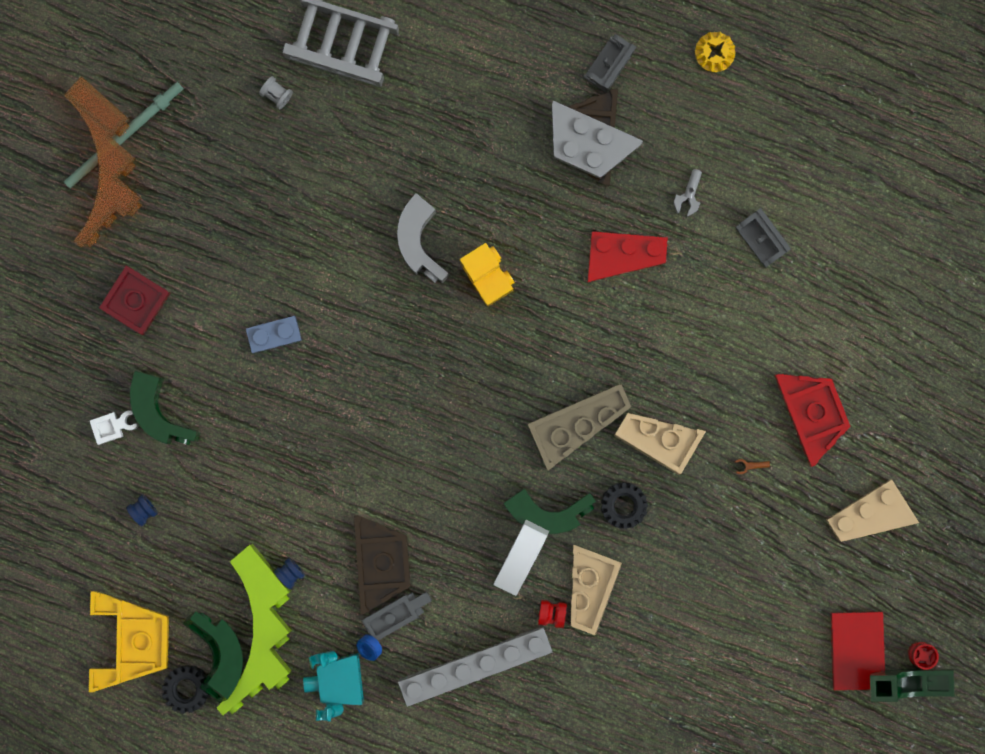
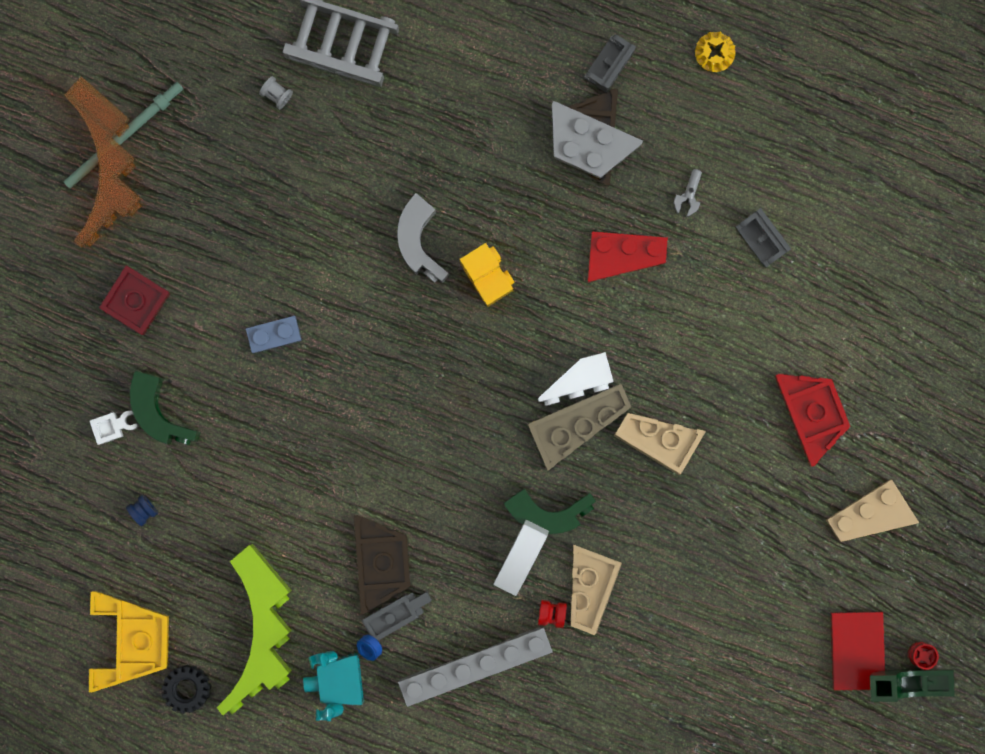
(225, 653): dark green arch -> none
(289, 573): dark blue wheel -> none
(584, 375): none -> white slope
(635, 516): black tyre -> none
(752, 465): dark orange hand -> none

